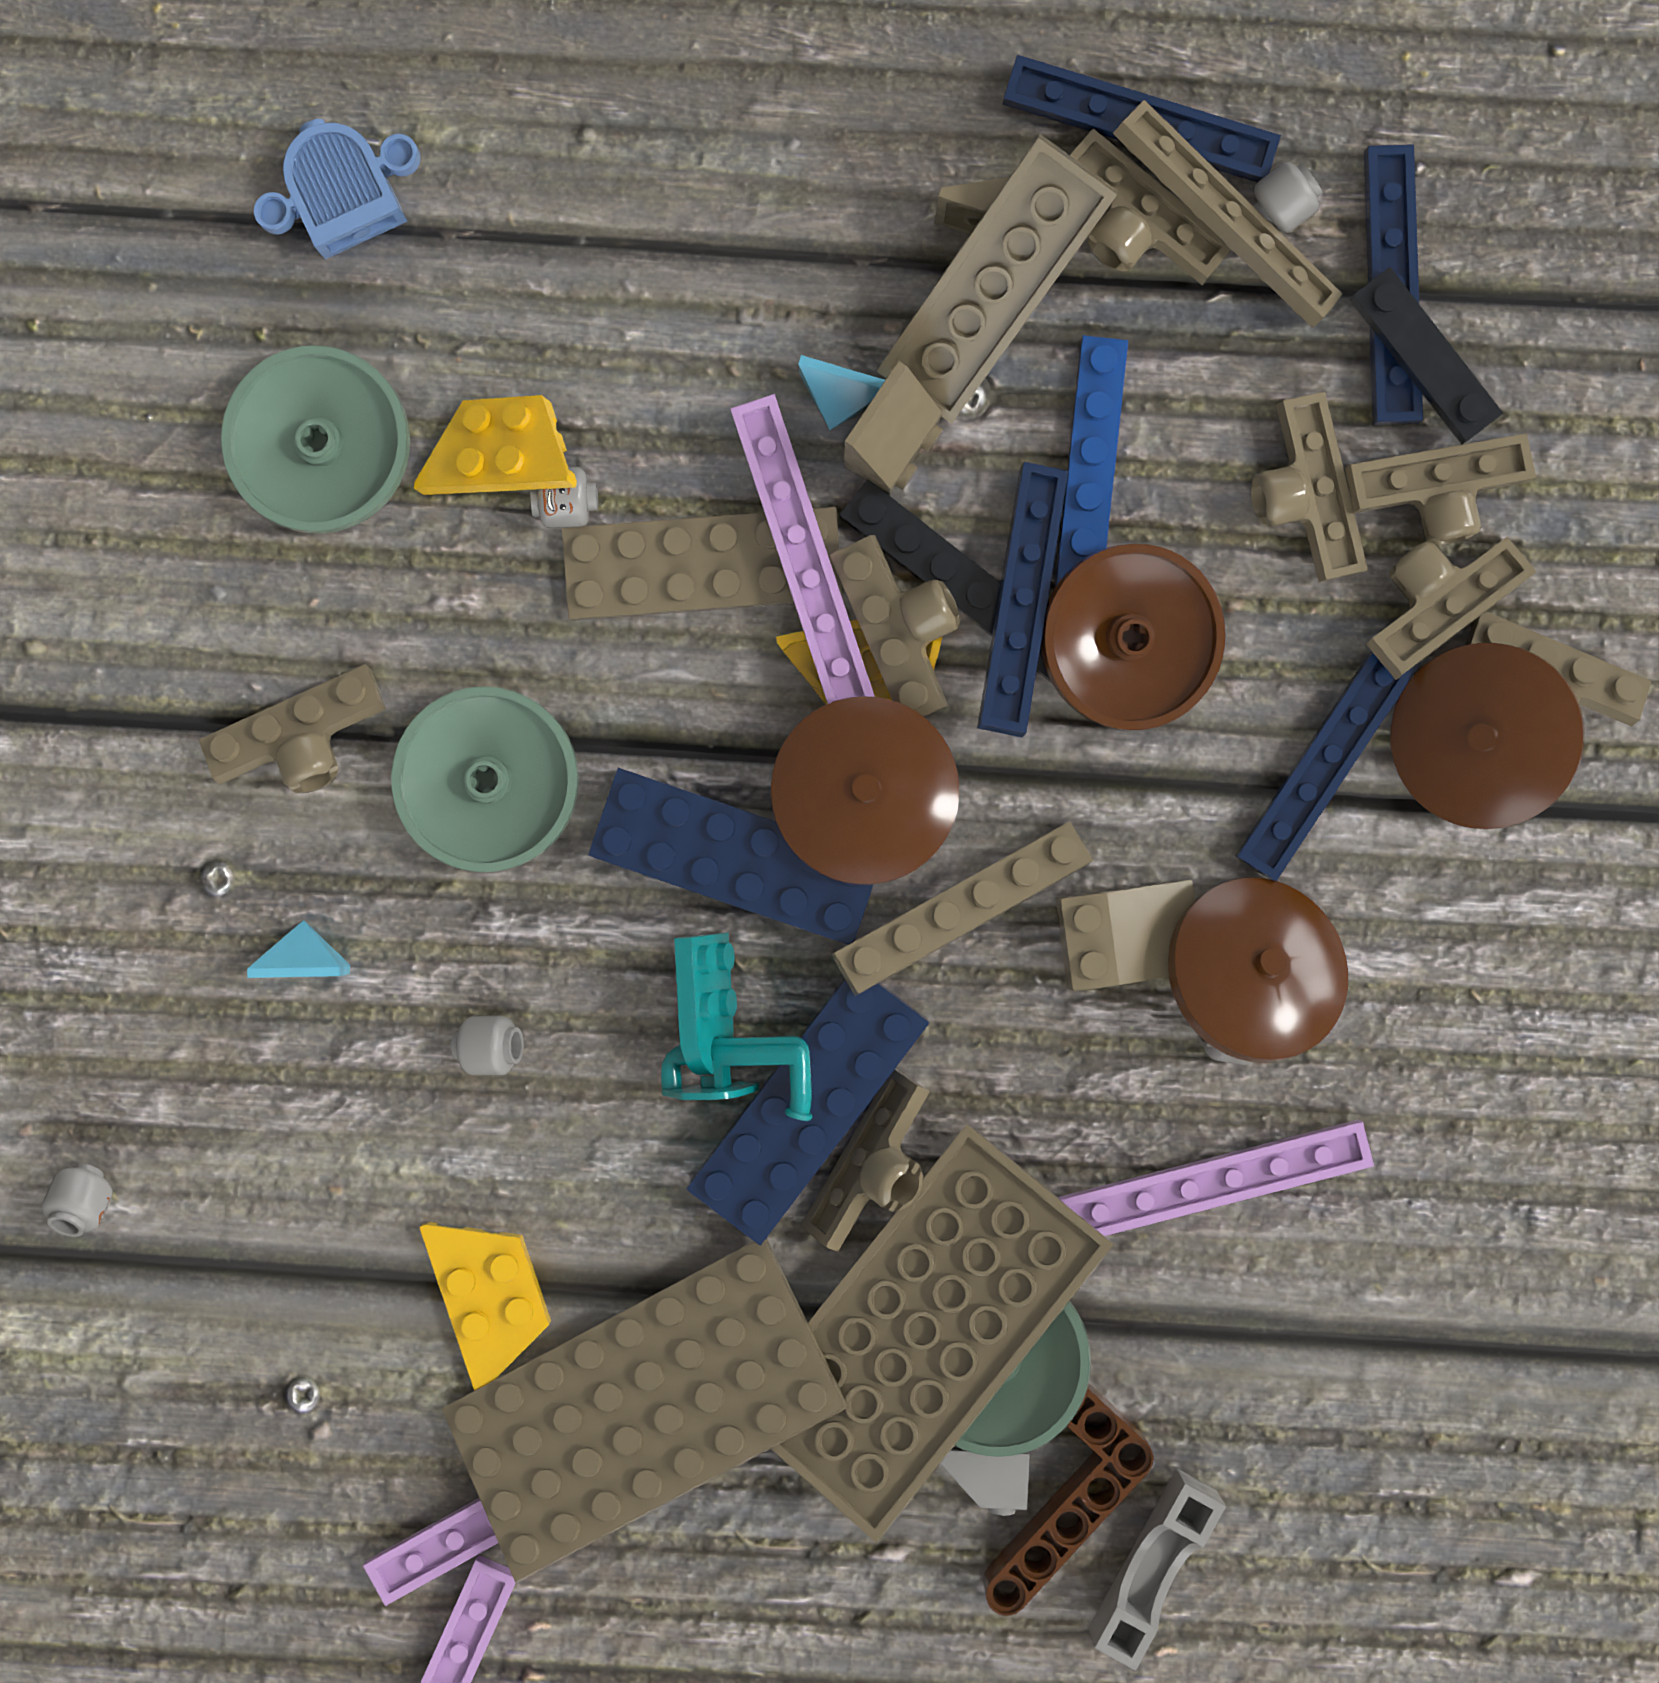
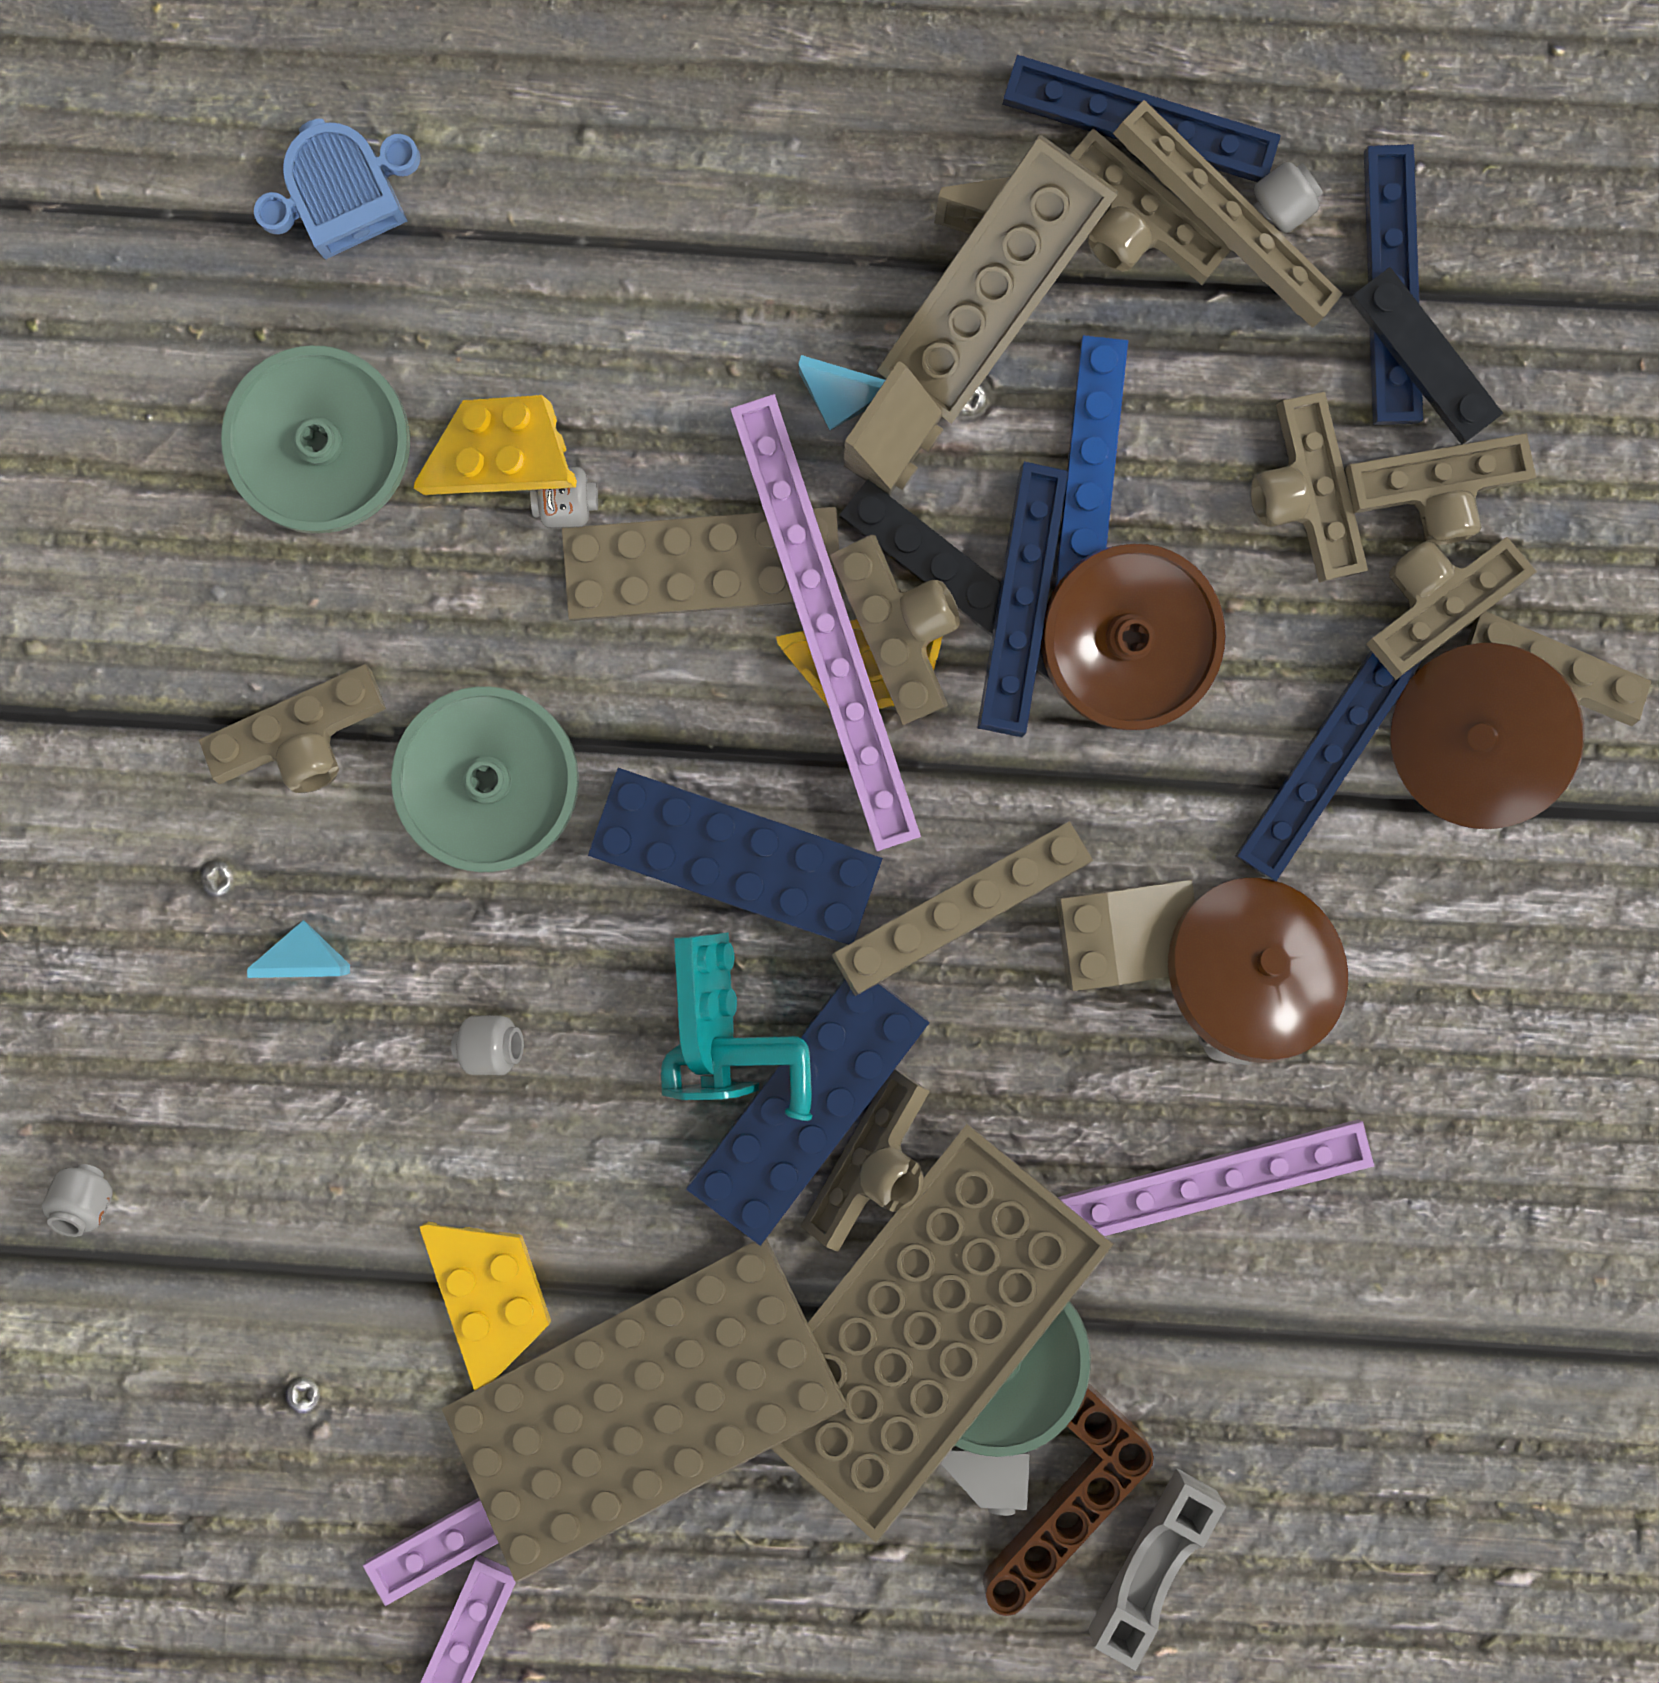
(865, 790): reddish brown dish -> none

